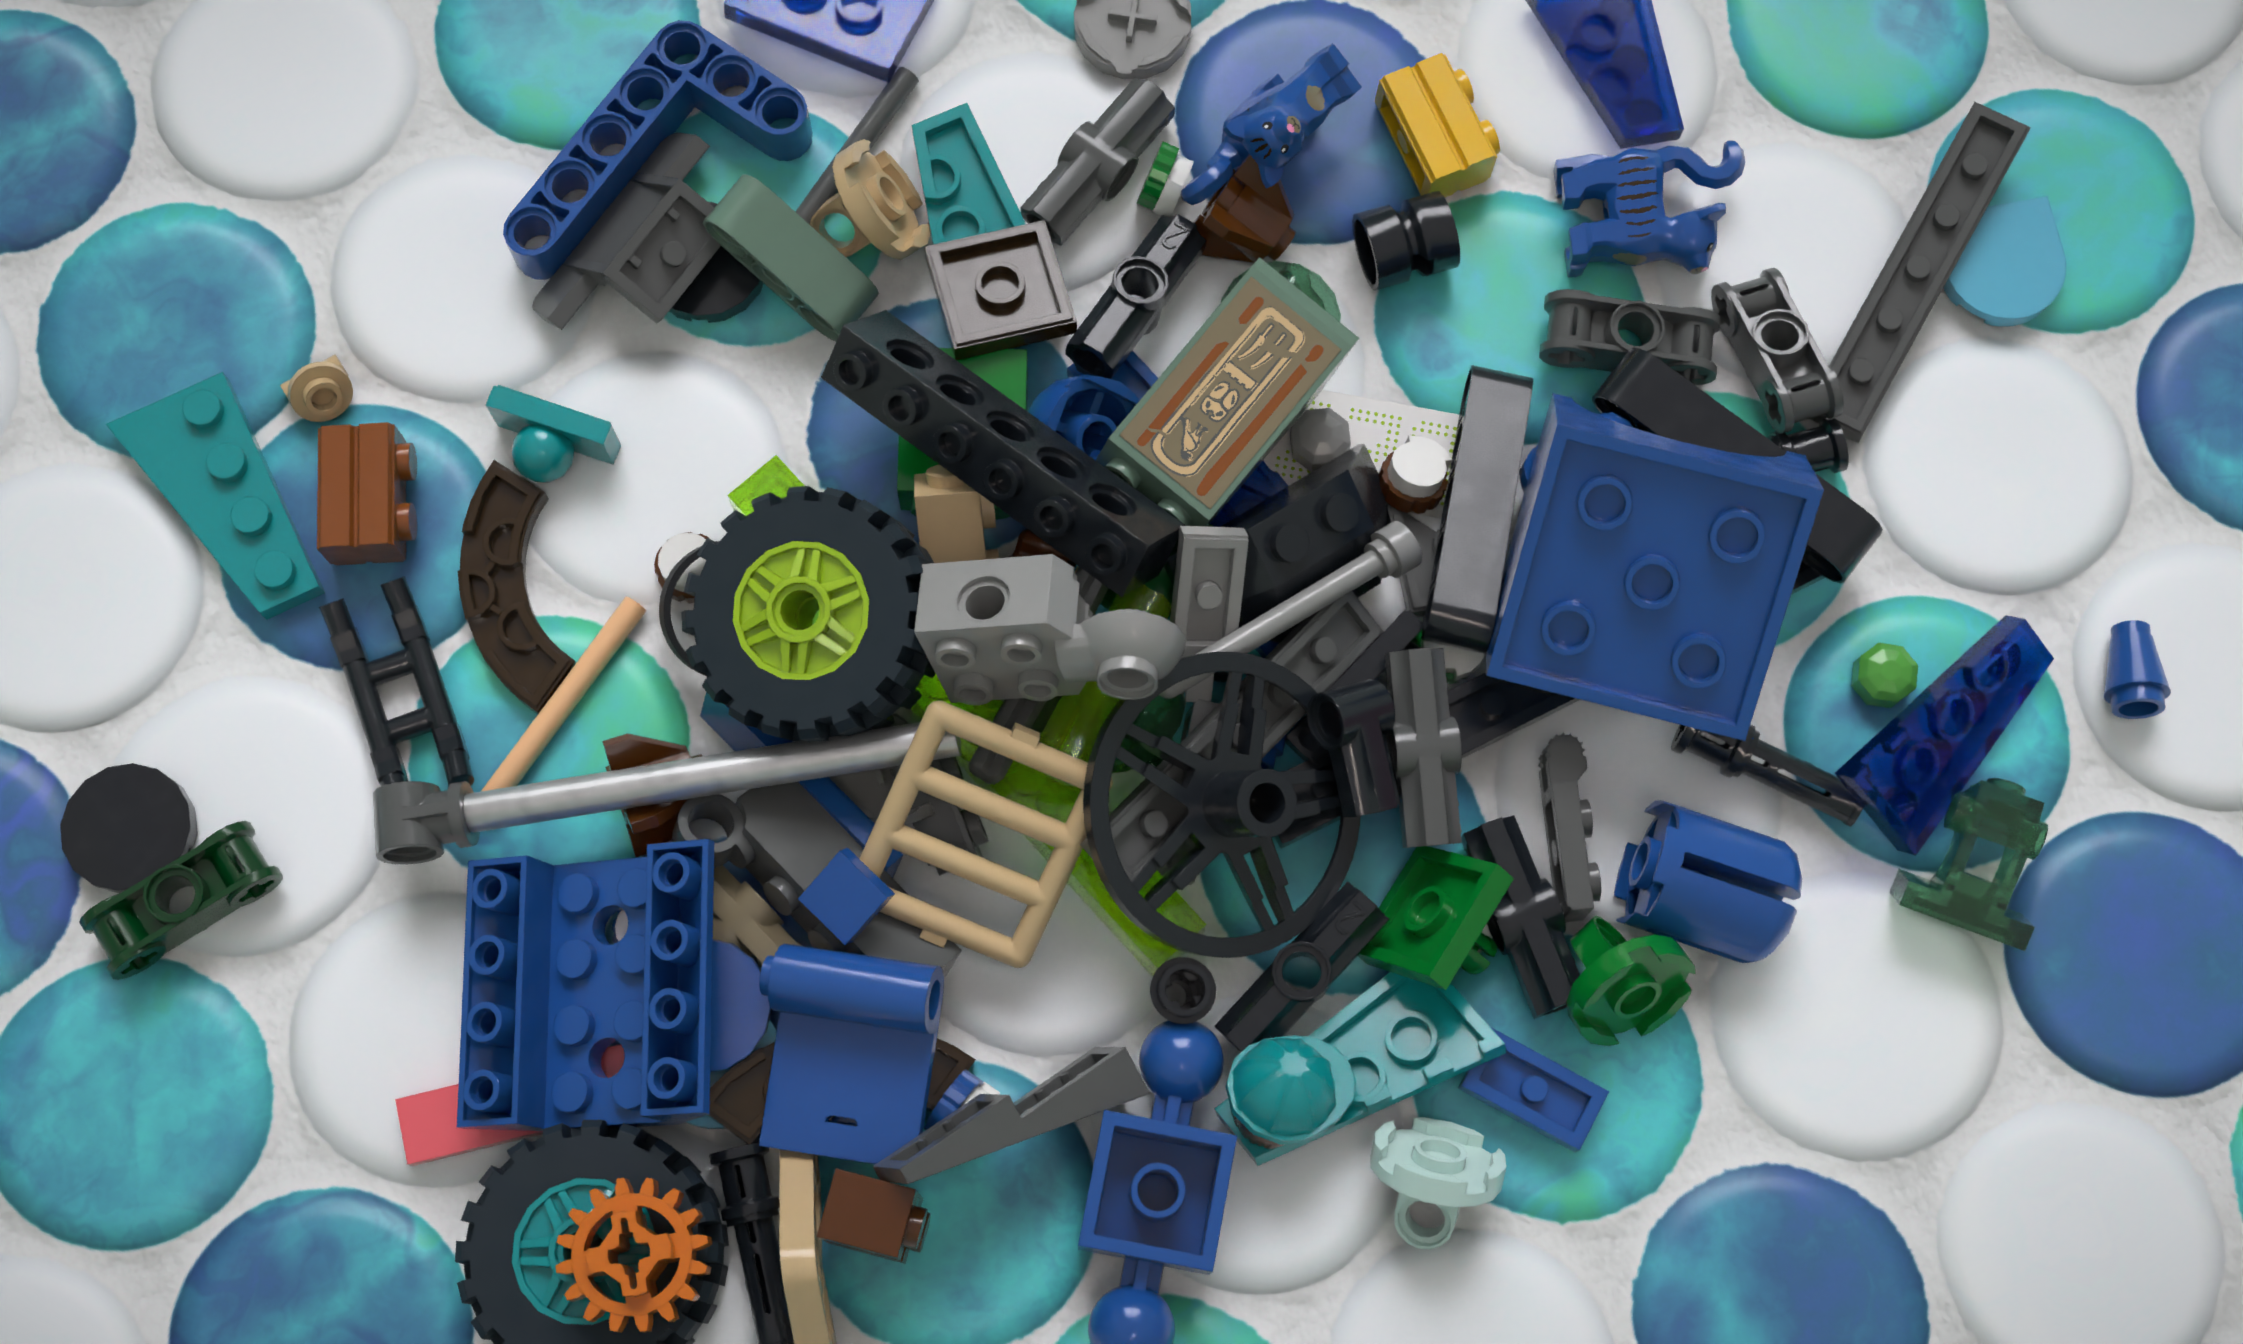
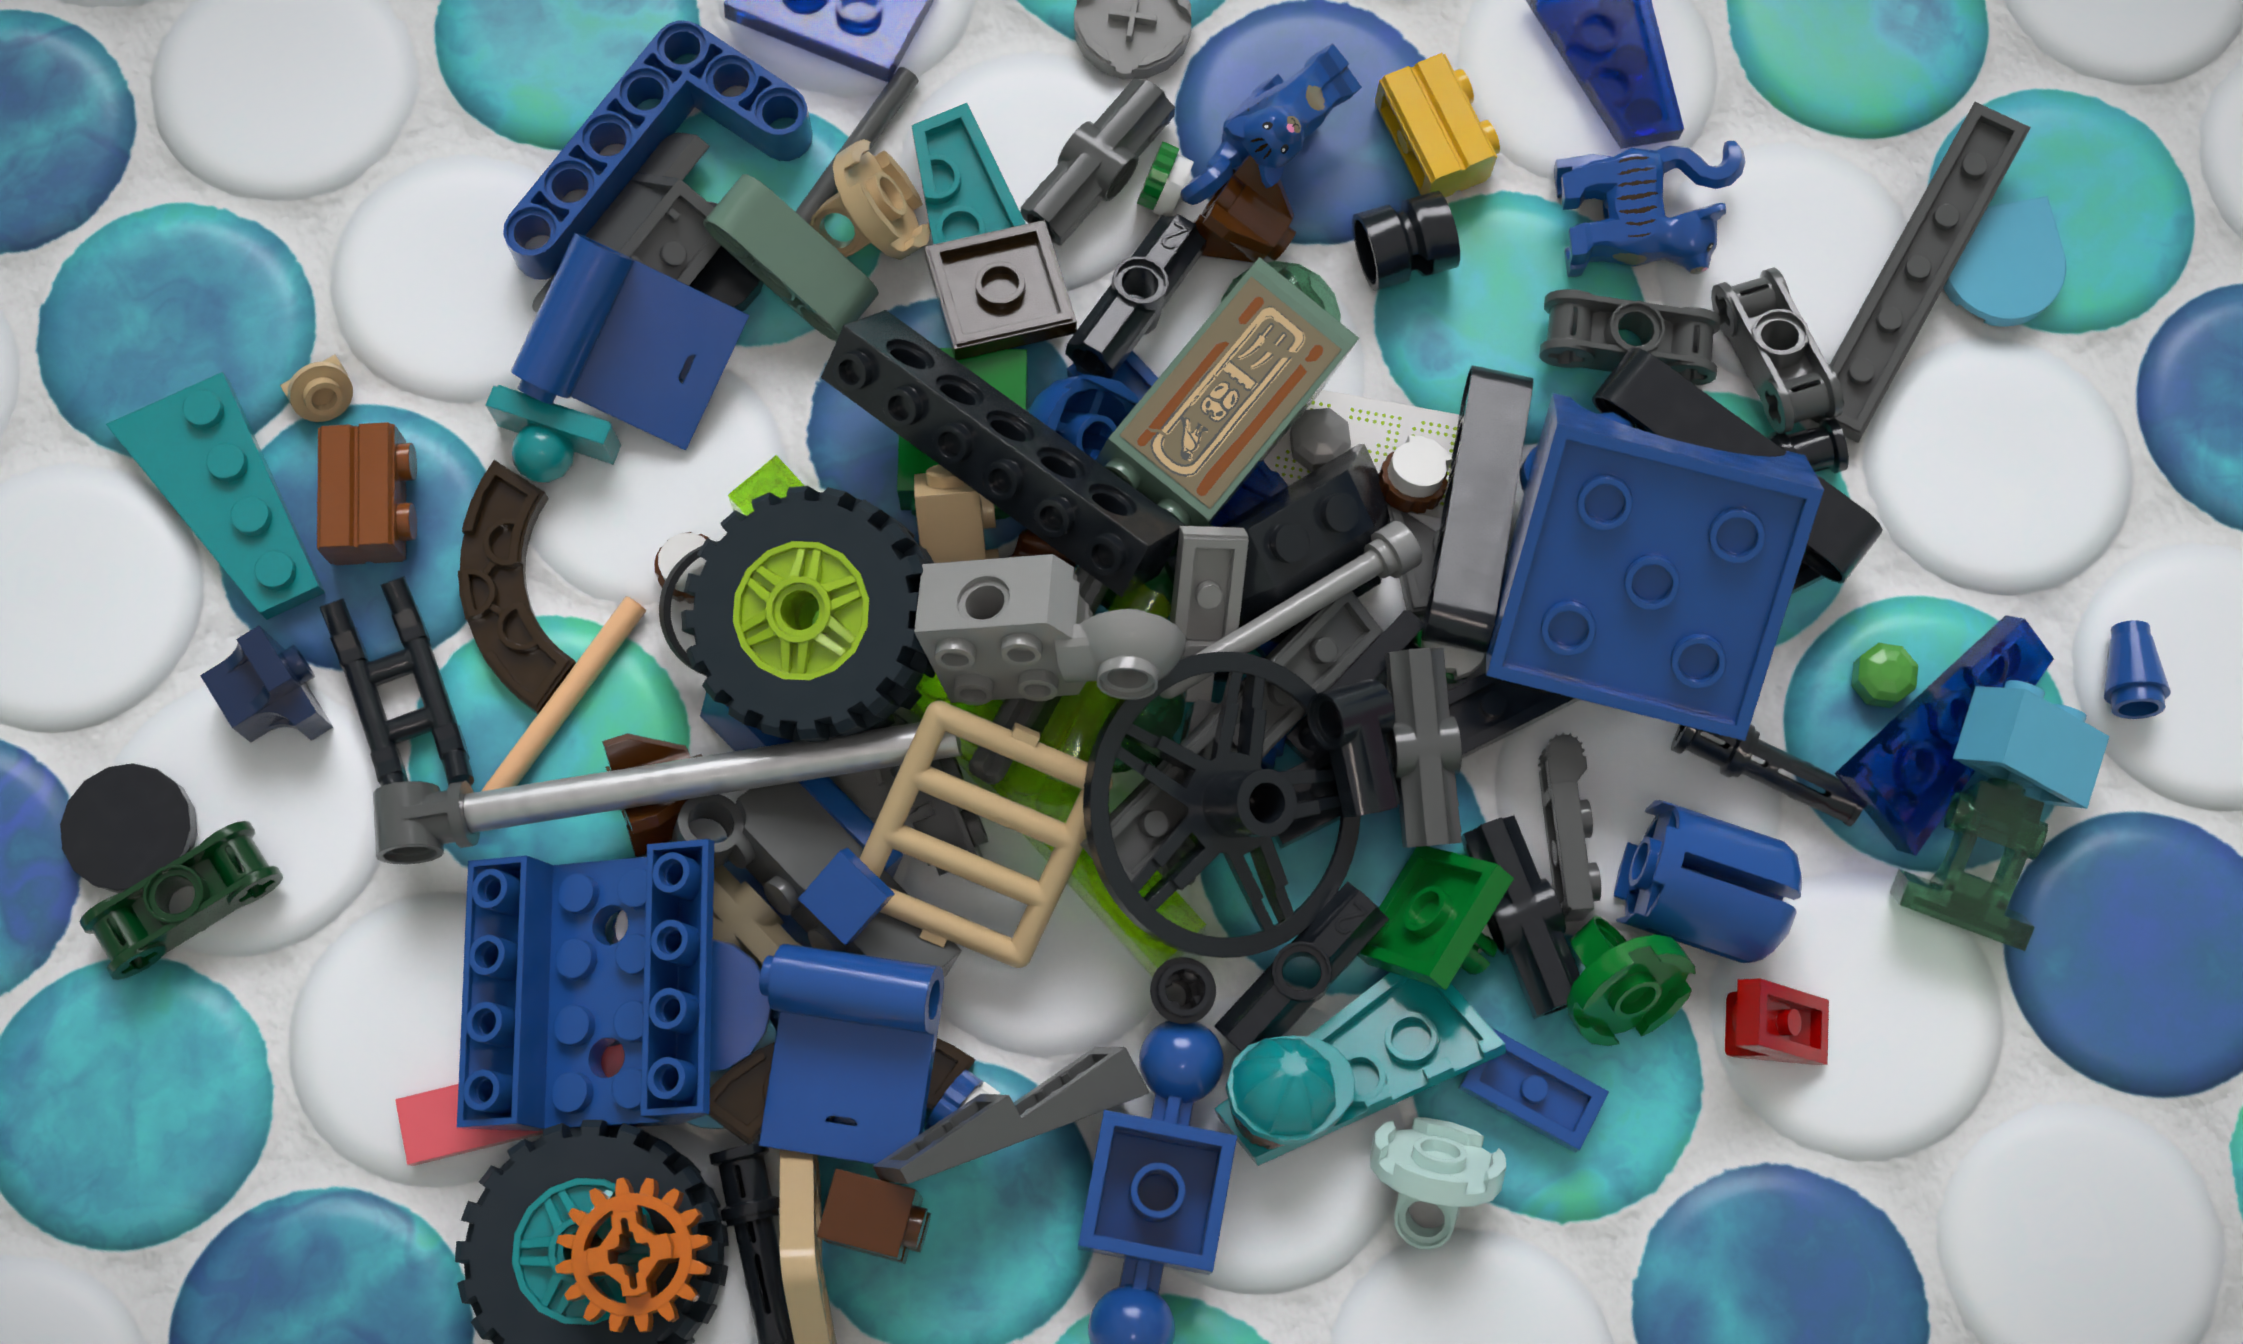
(266, 688): none -> dark blue brick
(624, 339): none -> blue door
(1776, 1023): none -> red slope
(2032, 743): none -> medium azure brick

